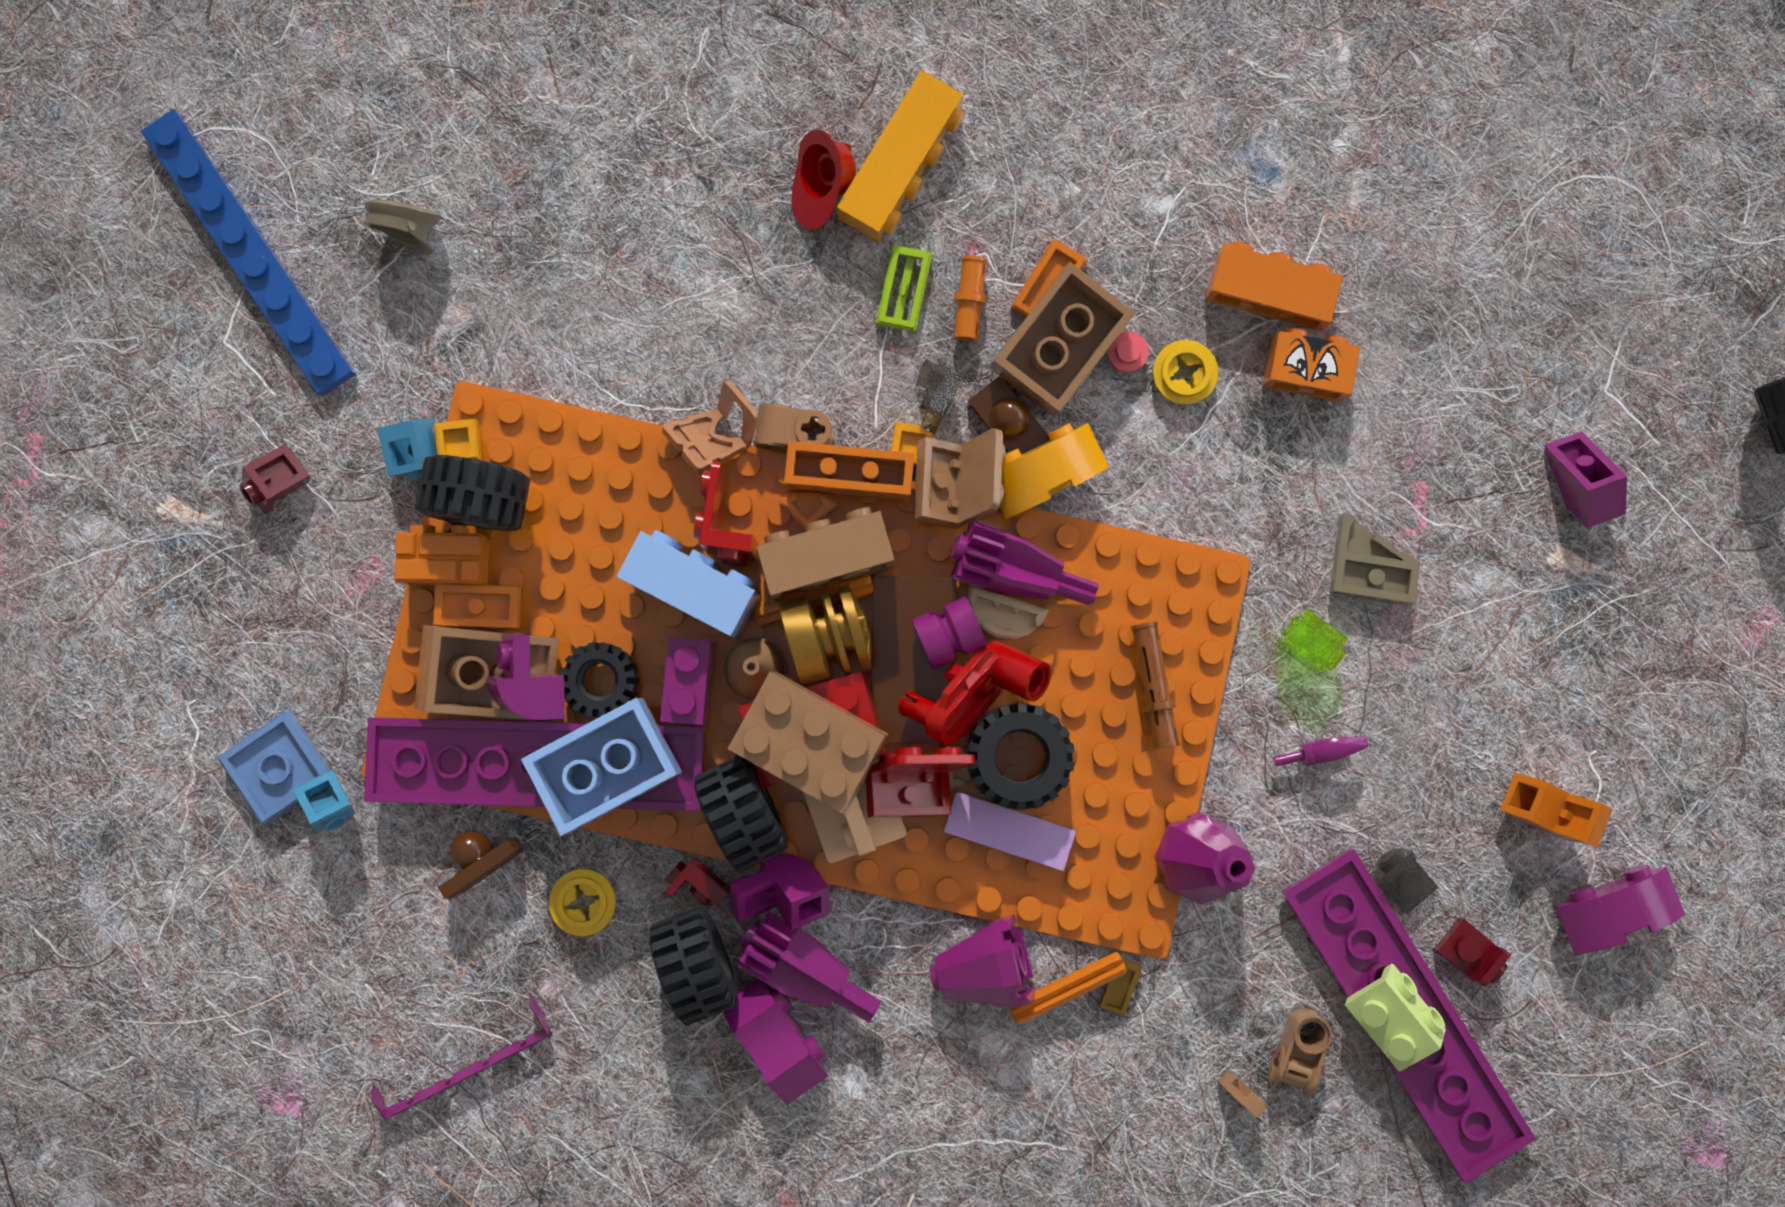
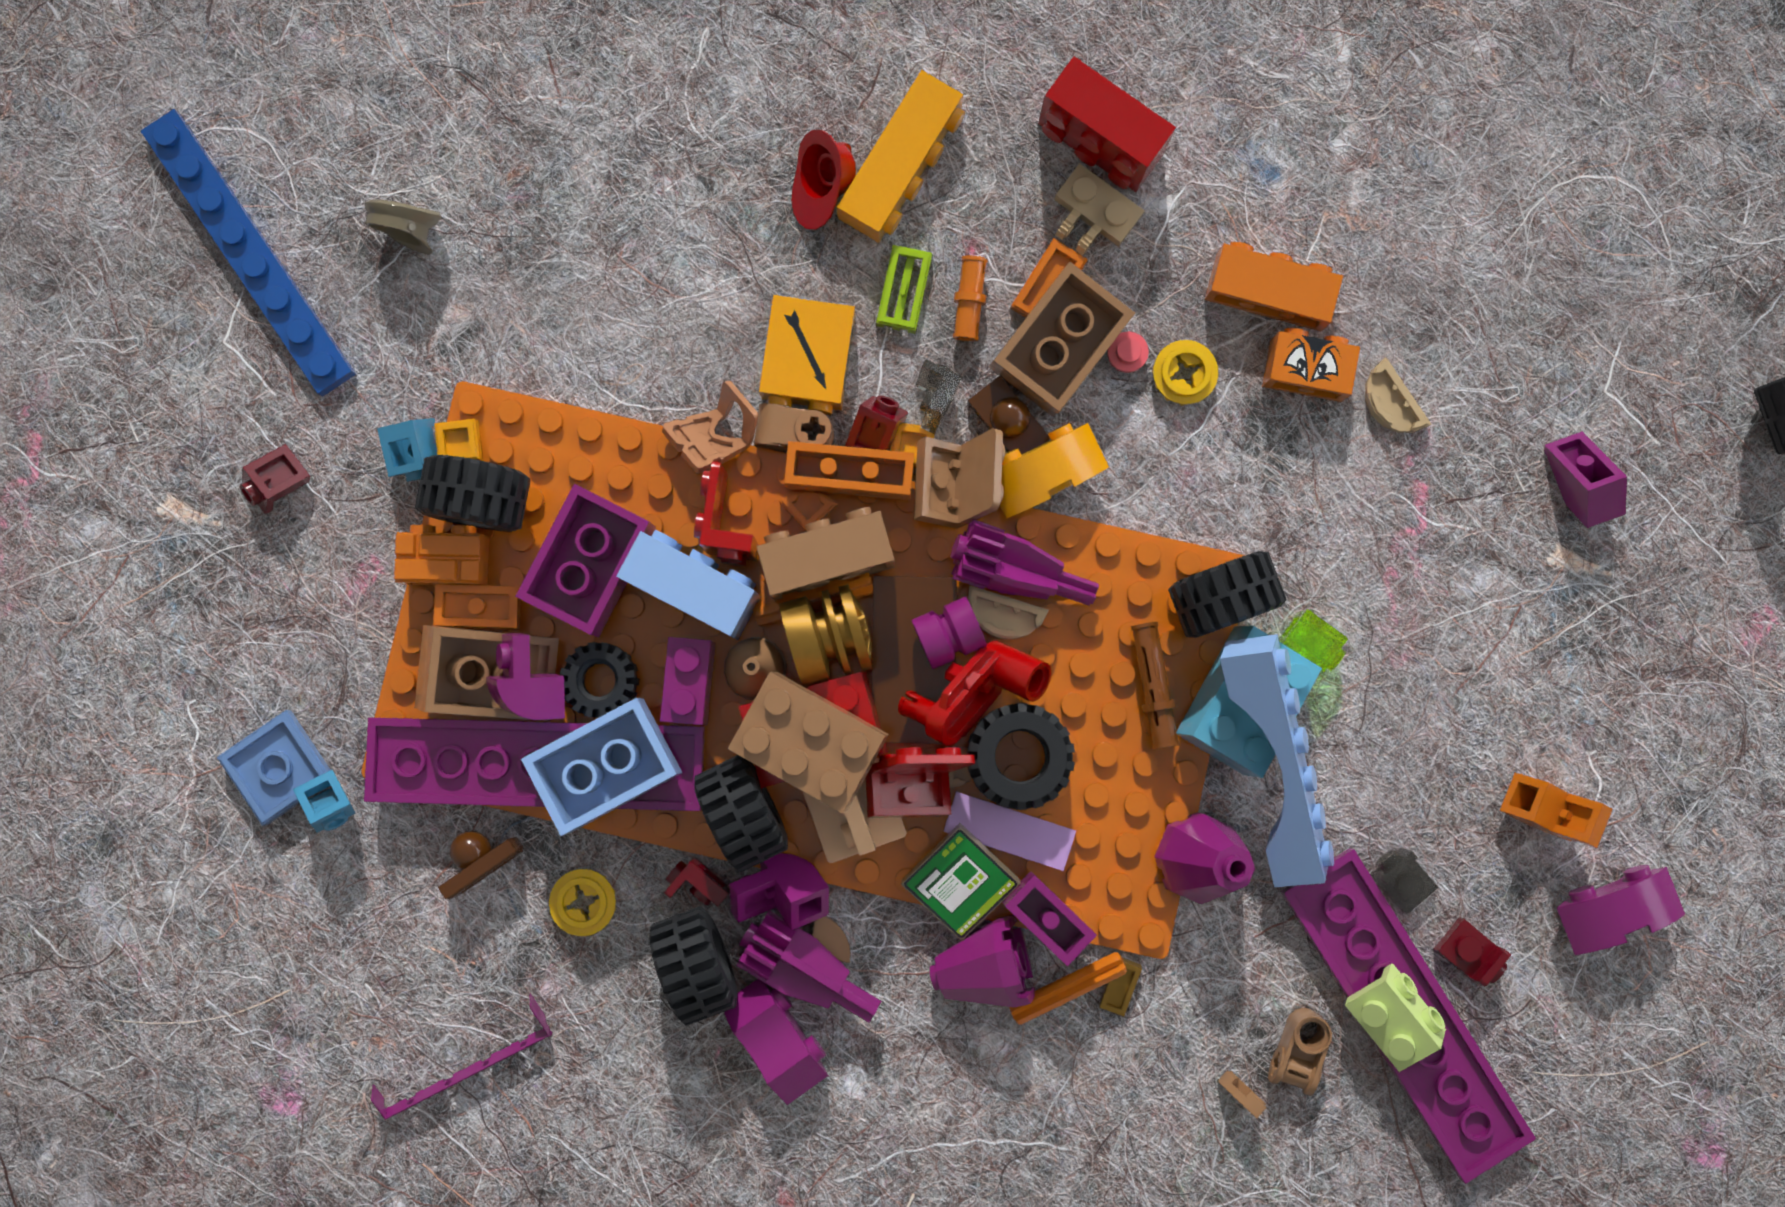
(580, 561): none -> magenta brick
(807, 353): none -> light orange brick
(832, 938): none -> medium nougat tile
(876, 423): none -> dark red bracket
(960, 881): none -> tile
(1049, 918): none -> magenta brick
(1098, 206): none -> tan hinge
(1104, 125): none -> red brick
(1226, 729): none -> medium azure brick
(1227, 594): none -> black tyre
(1259, 684): none -> light blue arch
(1323, 751): magenta hand -> none
(1370, 566): dark tan wing -> none
(1392, 402): none -> tan tile

